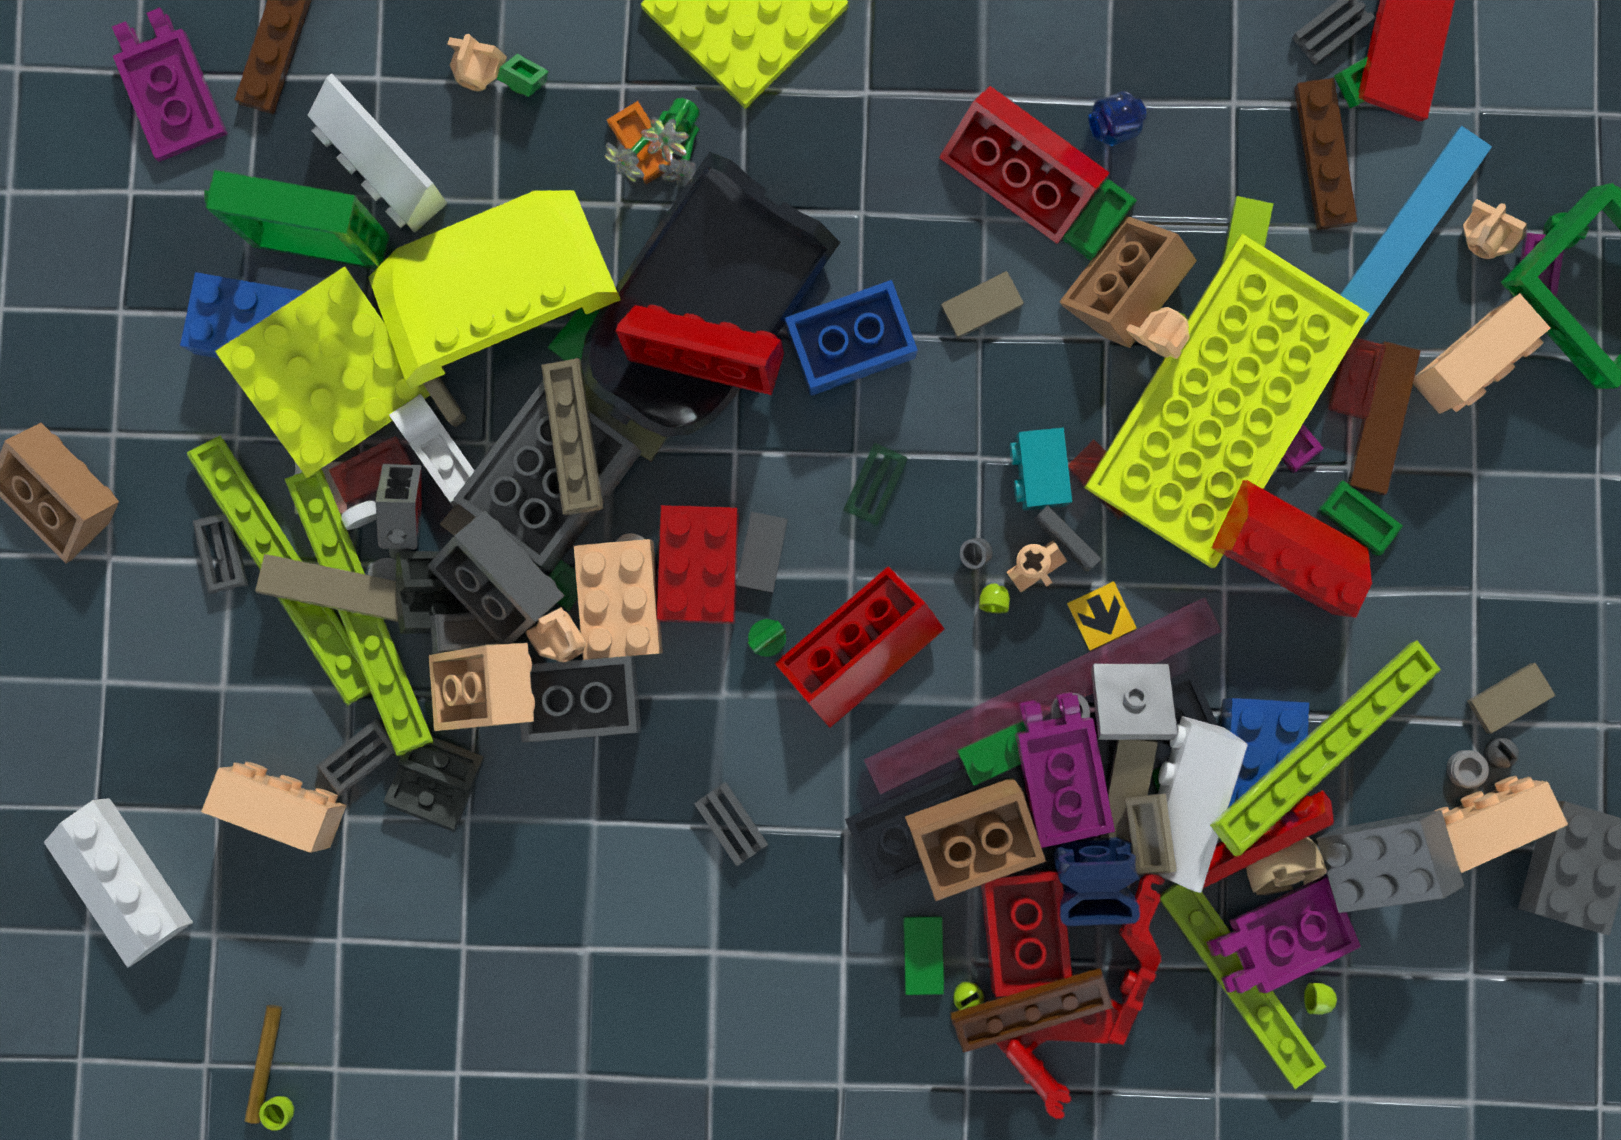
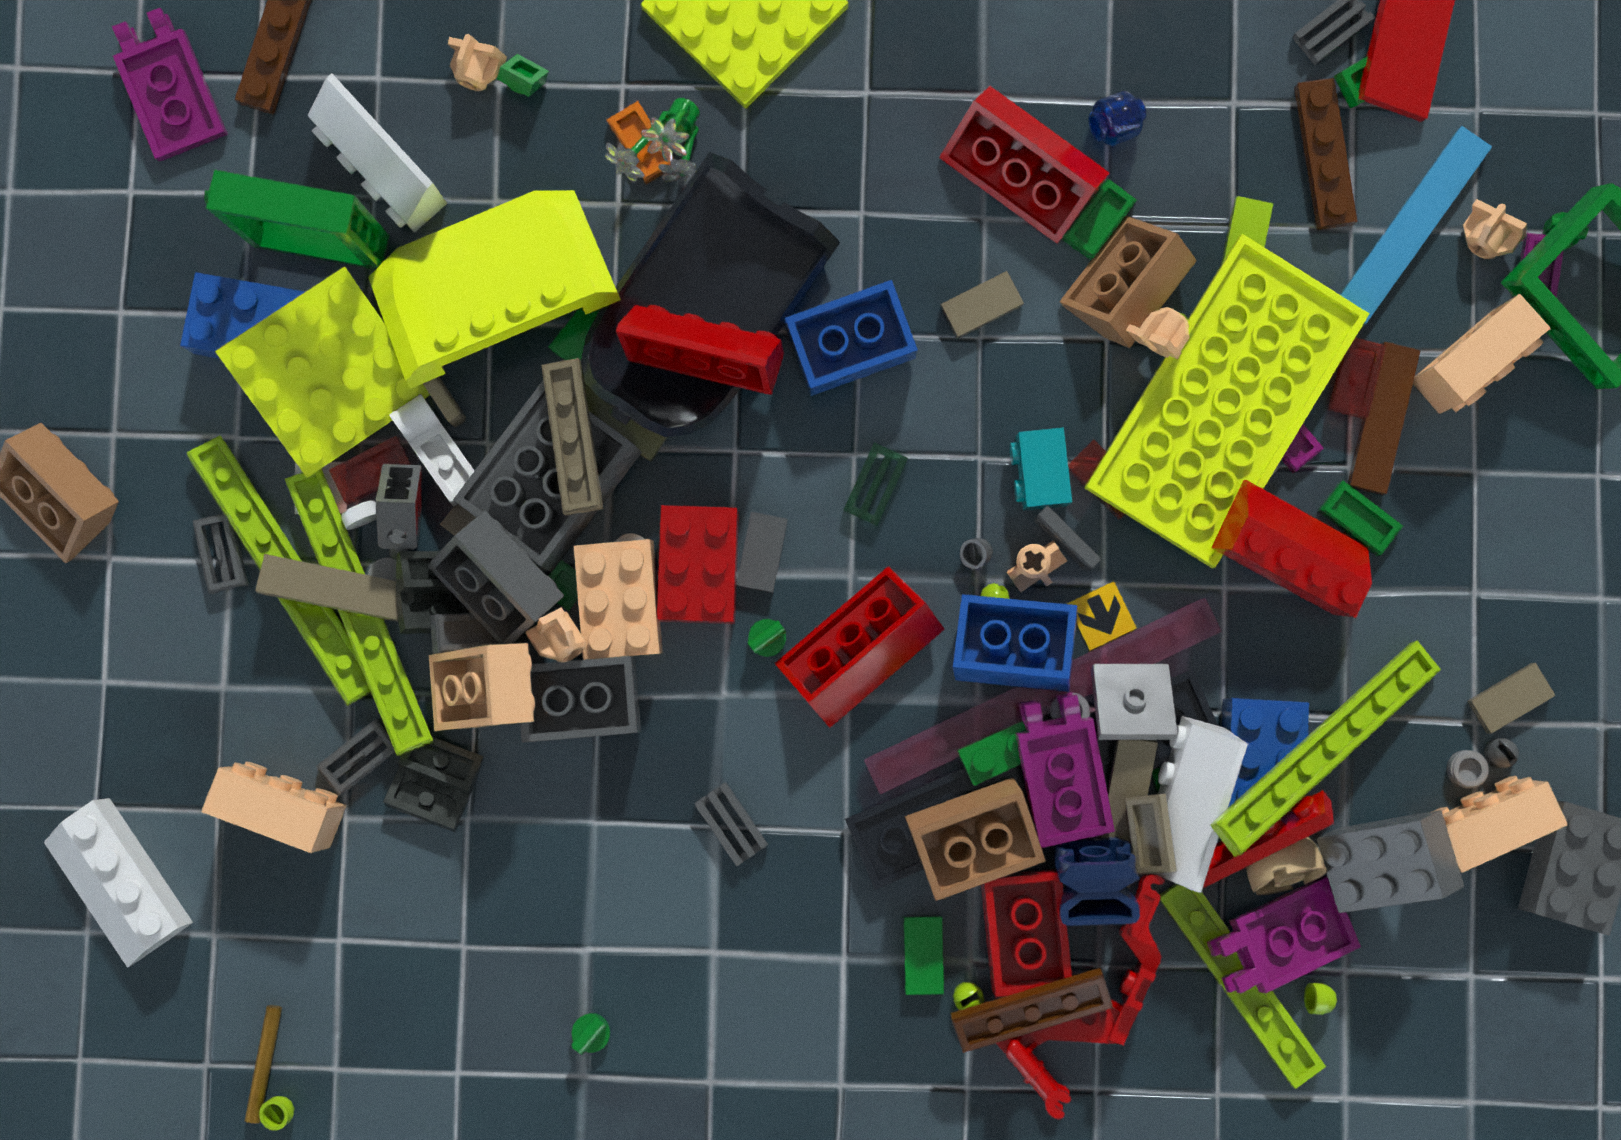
(590, 1033): none -> green plate
(1015, 642): none -> blue brick

